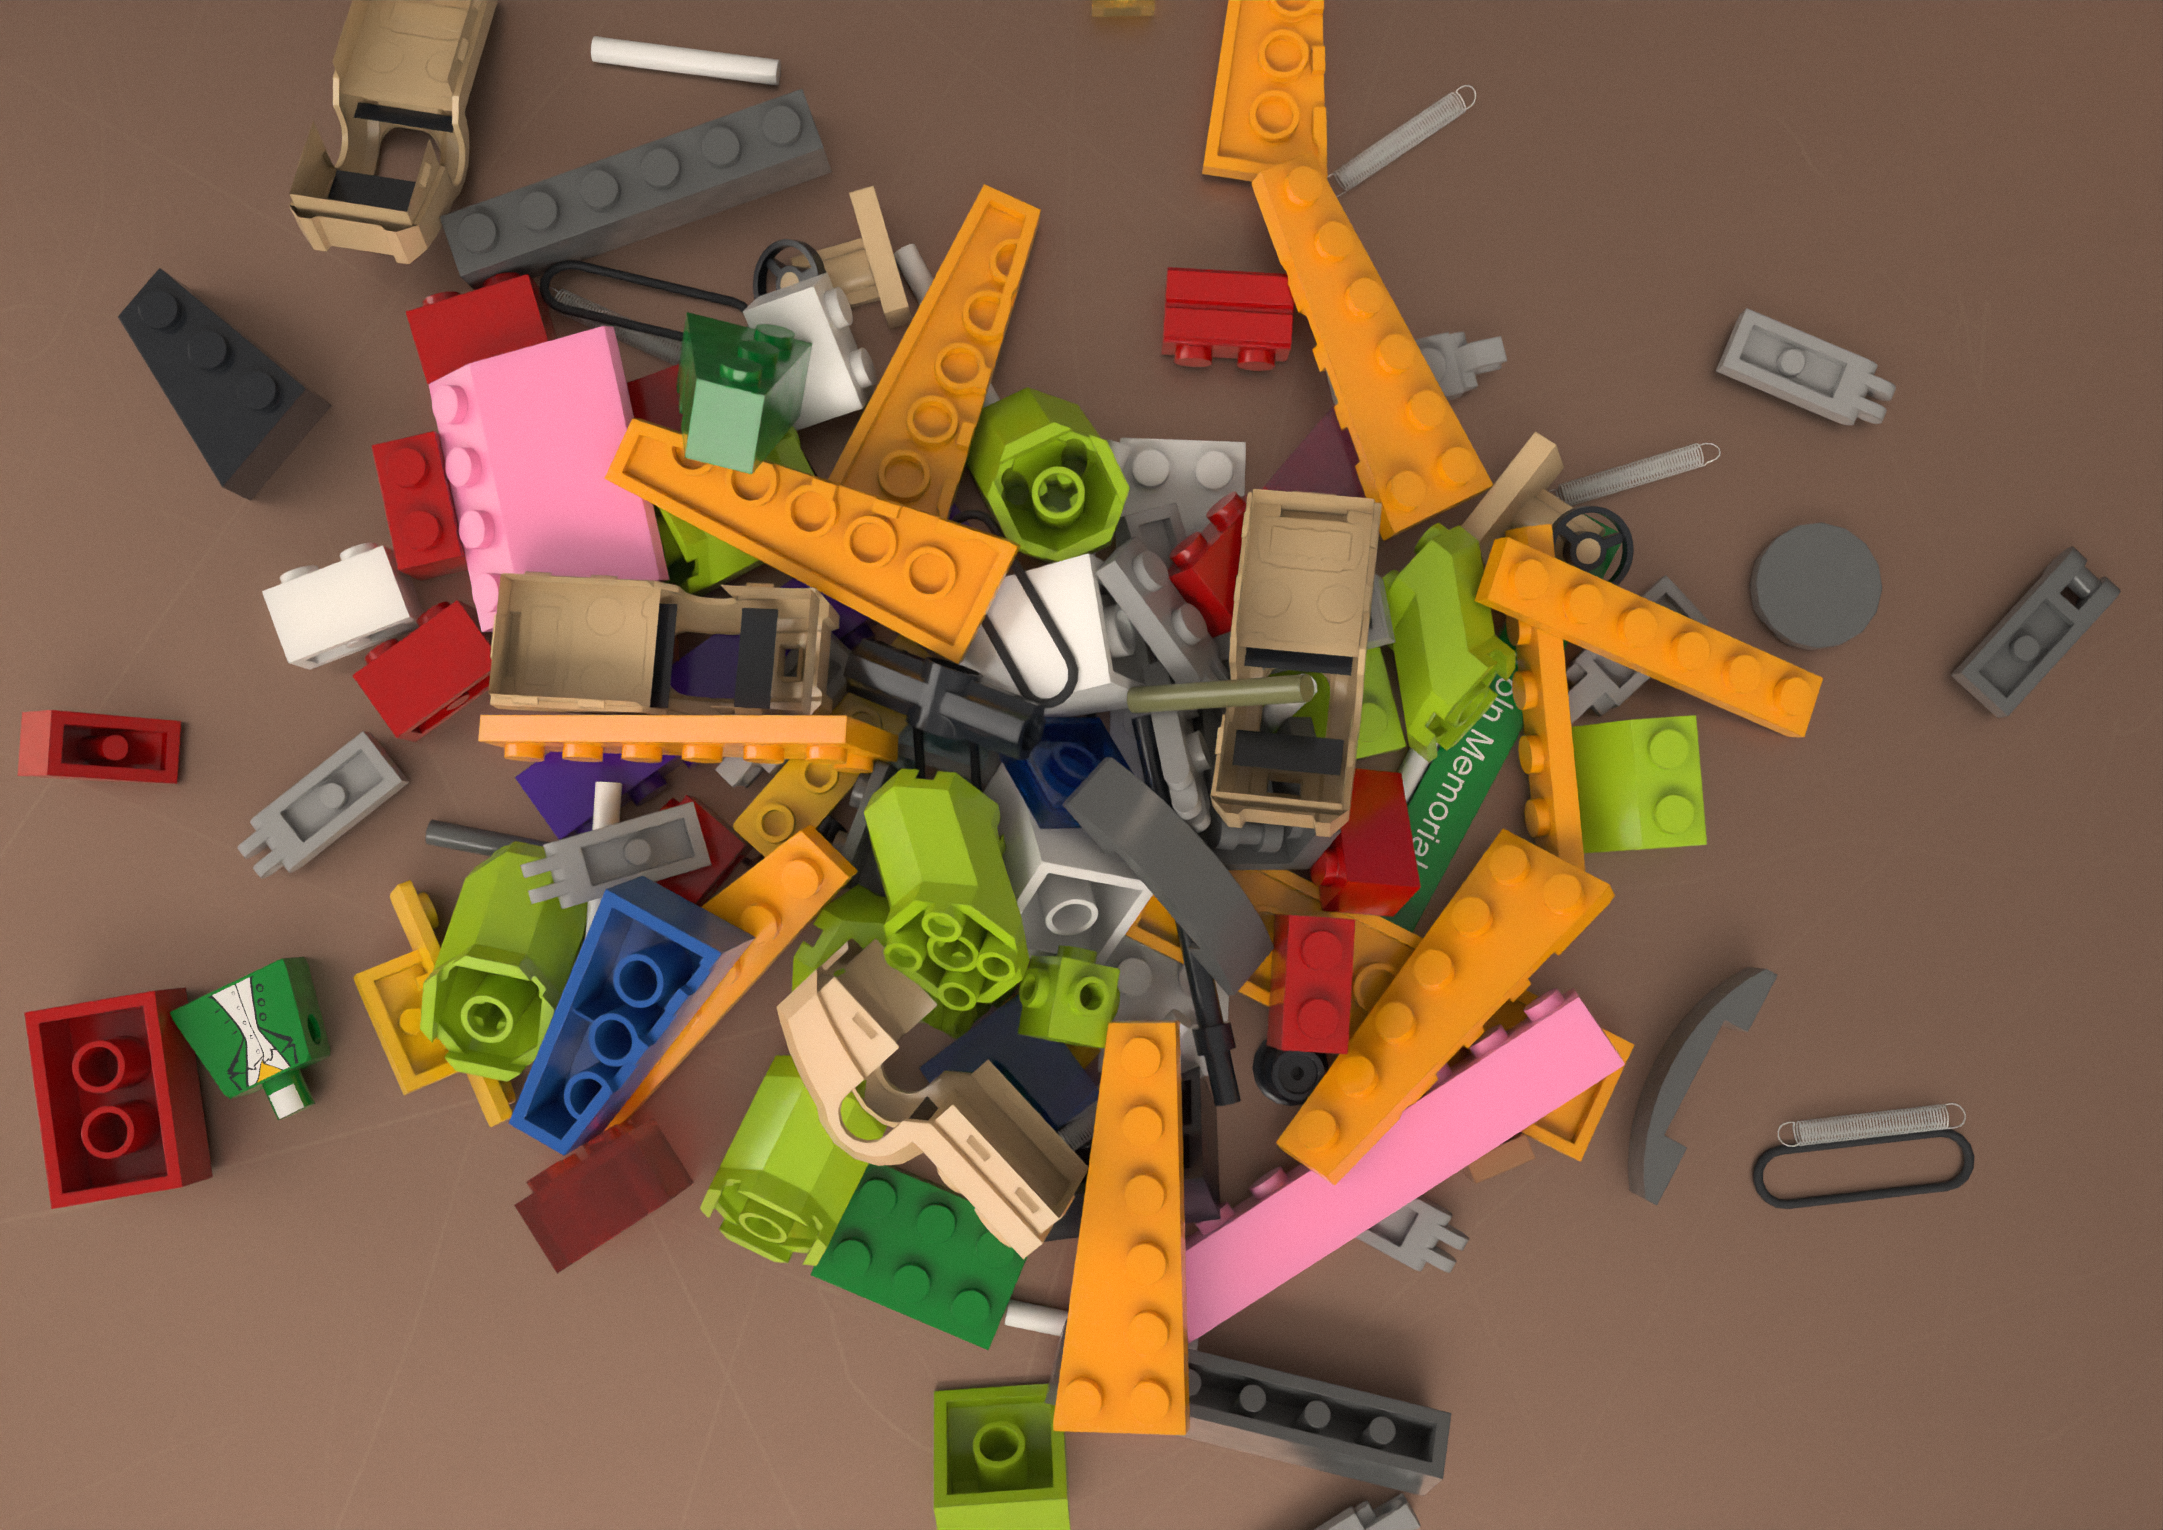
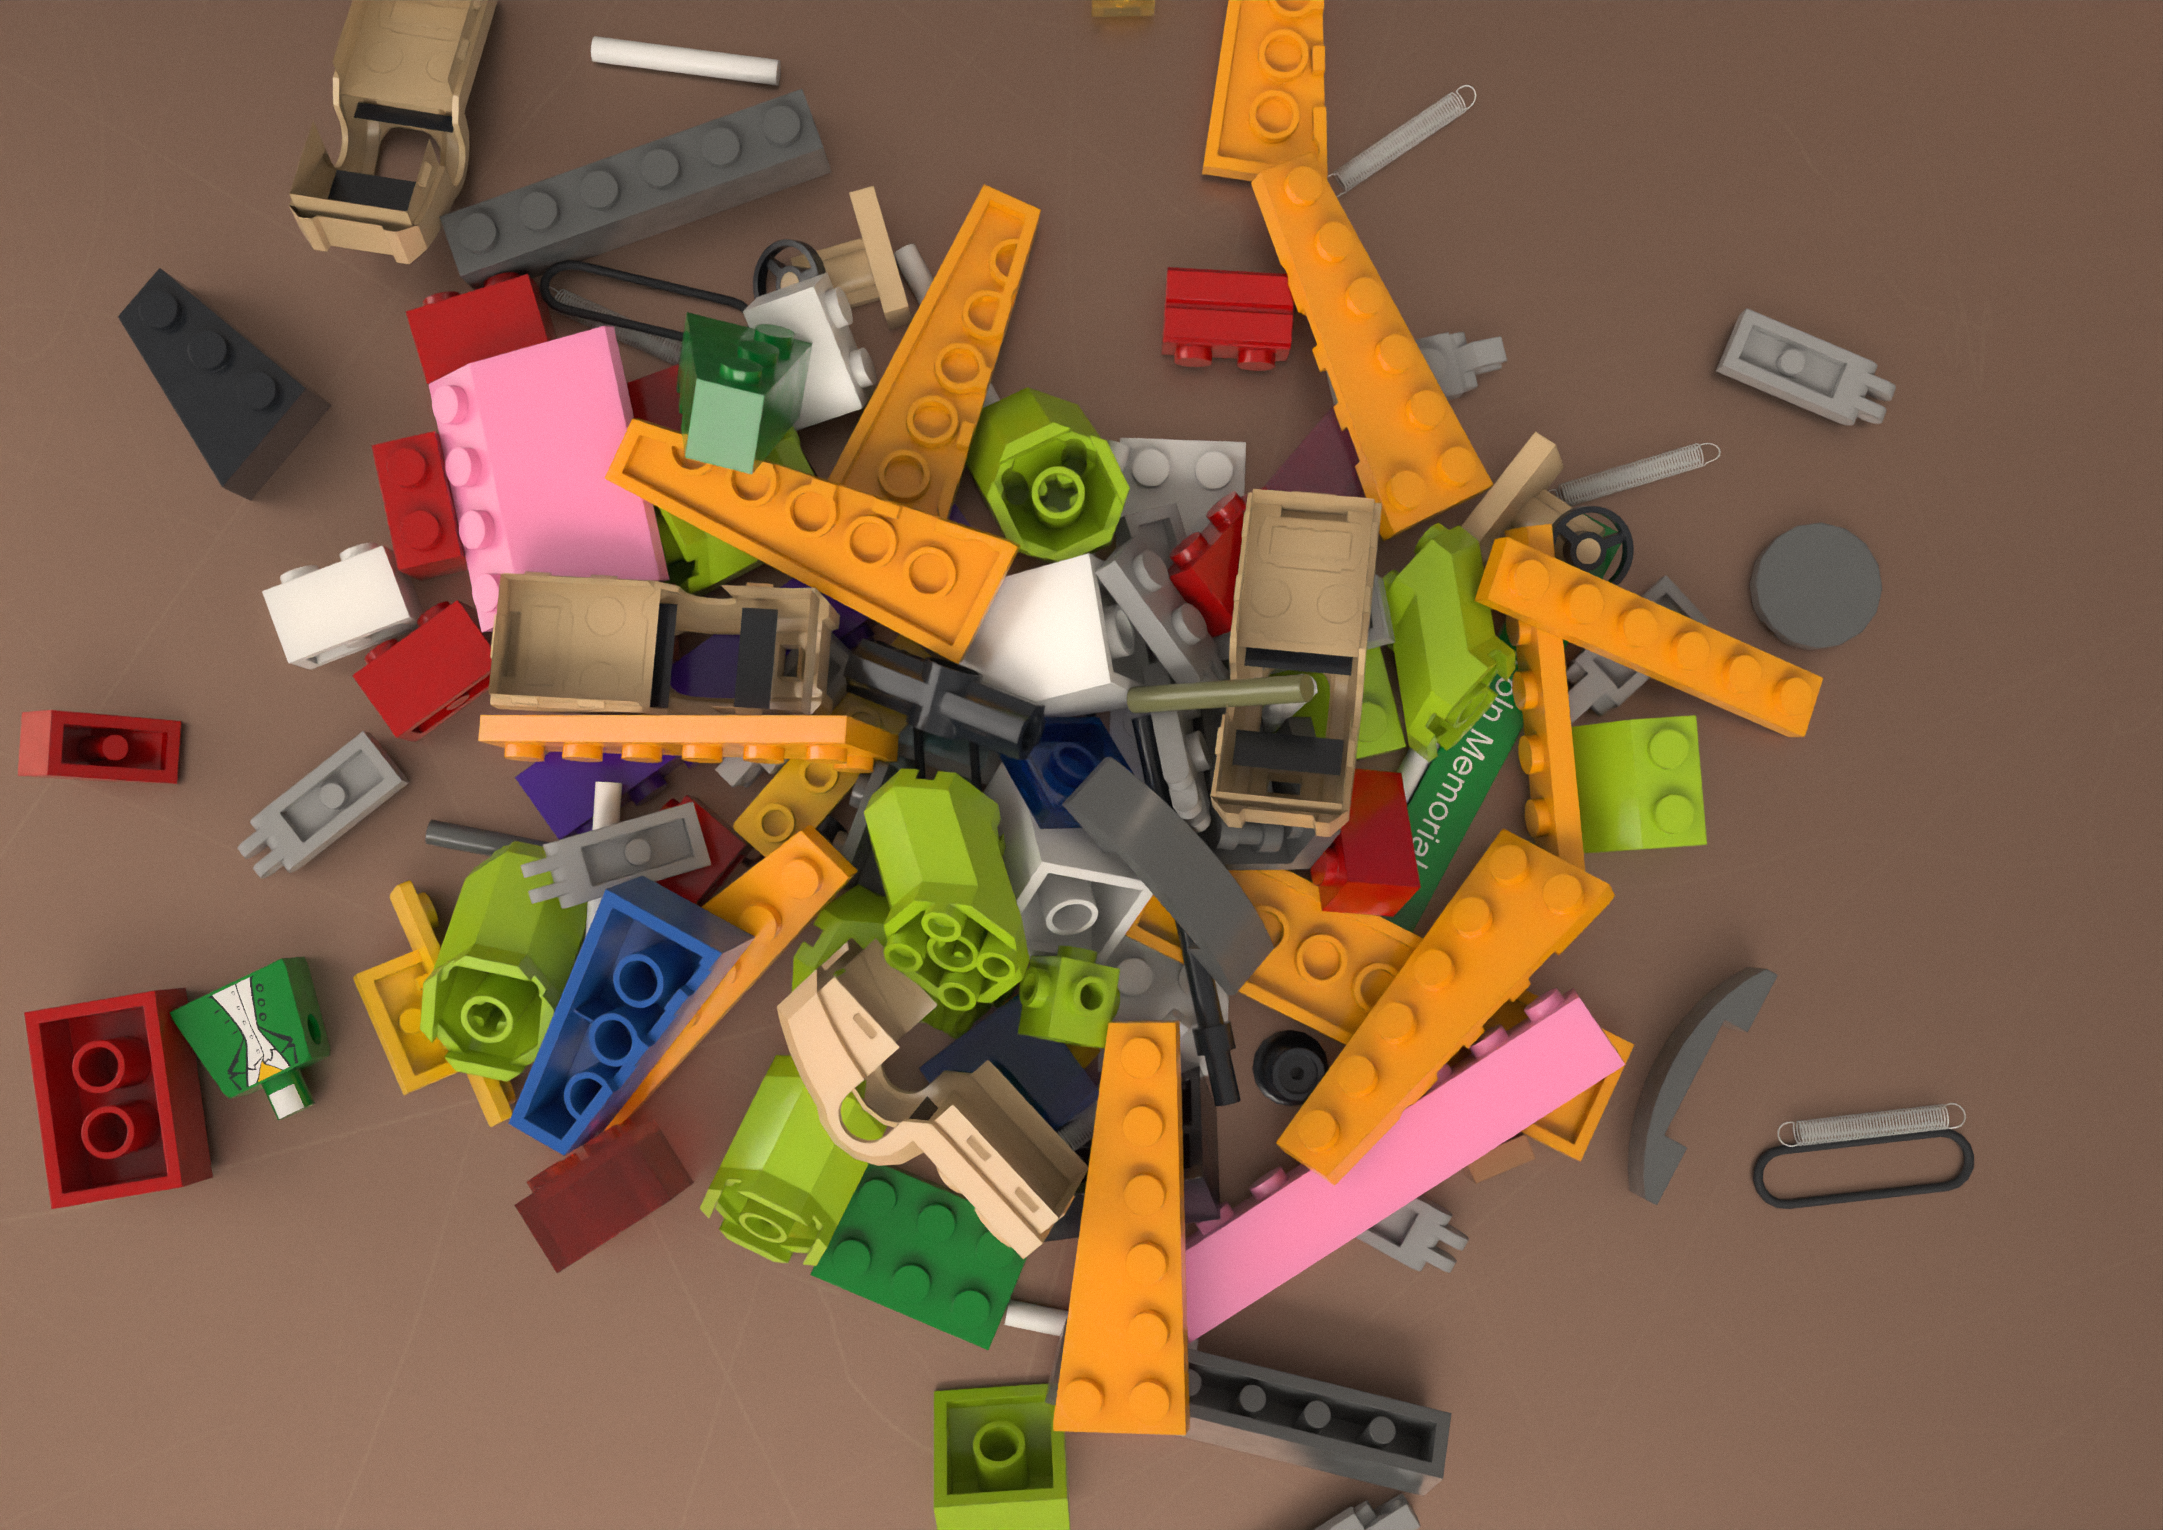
(1044, 616): black piece -> none
(1311, 984): red brick -> none
(2035, 634): dark grey plate -> none

